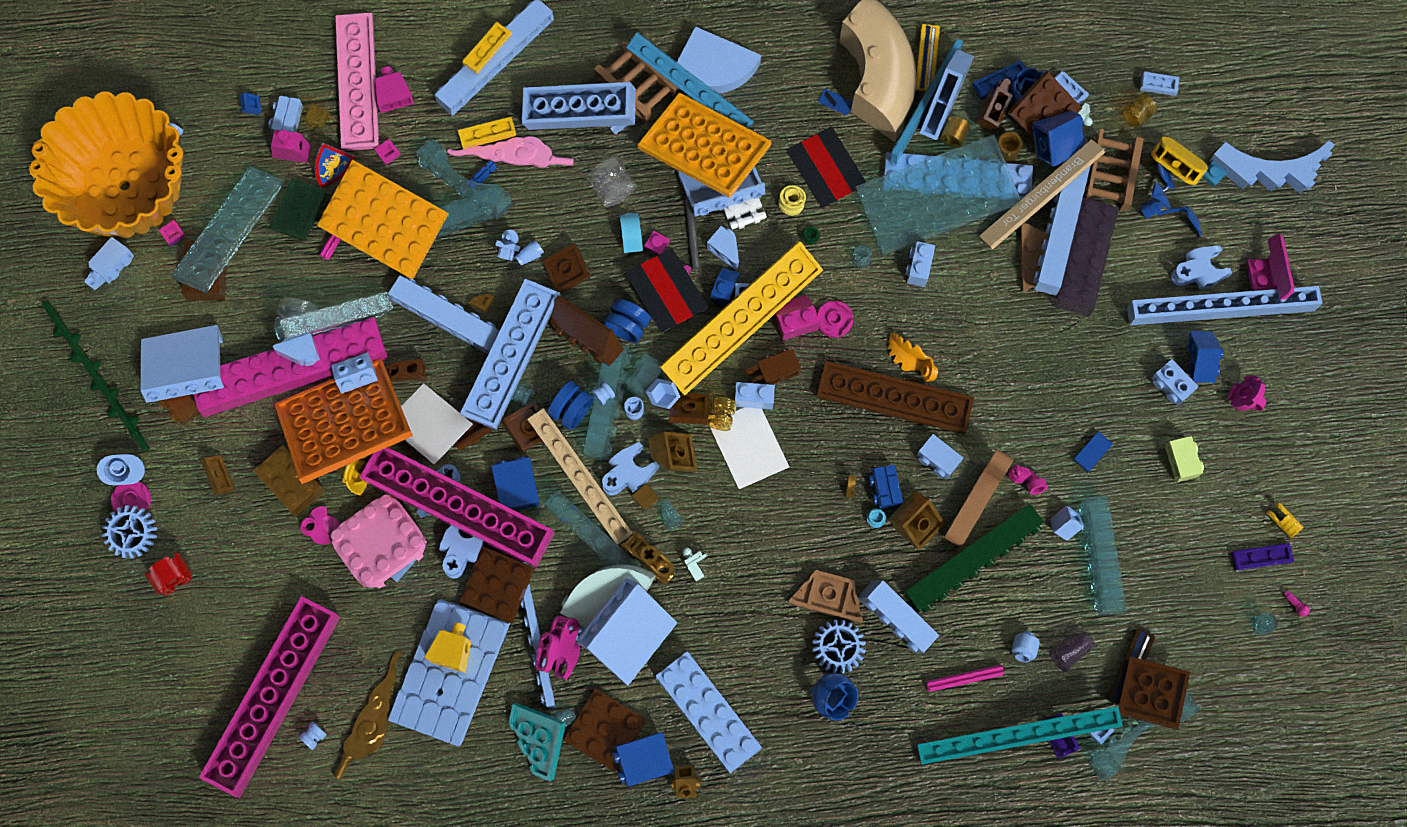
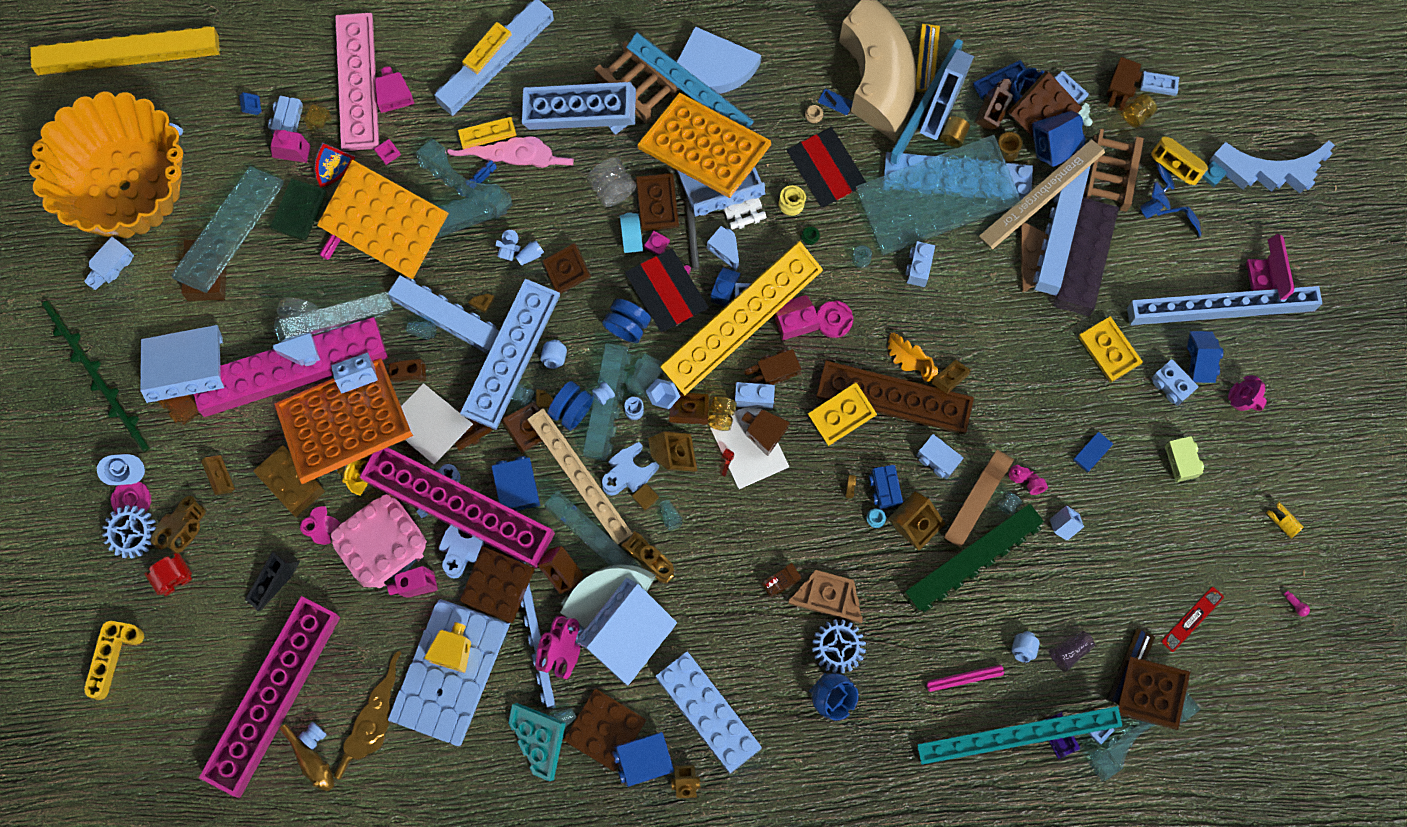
(110, 660): none -> yellow beam
(125, 50): none -> yellow brick
(172, 233): dark pink plate -> none
(181, 524): none -> pearl gold piece
(272, 578): none -> black slope
(310, 762): none -> pearl gold piece
(413, 582): none -> dark pink torso
(422, 329): none -> clear light blue cone
(543, 399): none -> pearl gold tile
(553, 354): none -> light blue head
(560, 569): none -> reddish brown brick
(585, 332): reddish brown slope -> none
(657, 202): none -> reddish brown plate
(691, 563): light aqua piece -> none
(729, 456): none -> clear red hand
(765, 429): none -> reddish brown torso
(782, 580): none -> reddish brown leg
(814, 114): none -> tan plate
(842, 414): none -> yellow plate
(898, 616): light blue wedge -> none
(951, 376): none -> pearl gold plate
(1010, 503): none -> clear light blue wheel
(1103, 556): clear light blue brick -> none
(1110, 349): none -> yellow plate
(1123, 82): none -> reddish brown hinge
(1192, 619): none -> sticker
(1199, 269): light blue piece -> none
(1262, 557): dark purple tile -> none
(1267, 620): clear light blue wheel -> none

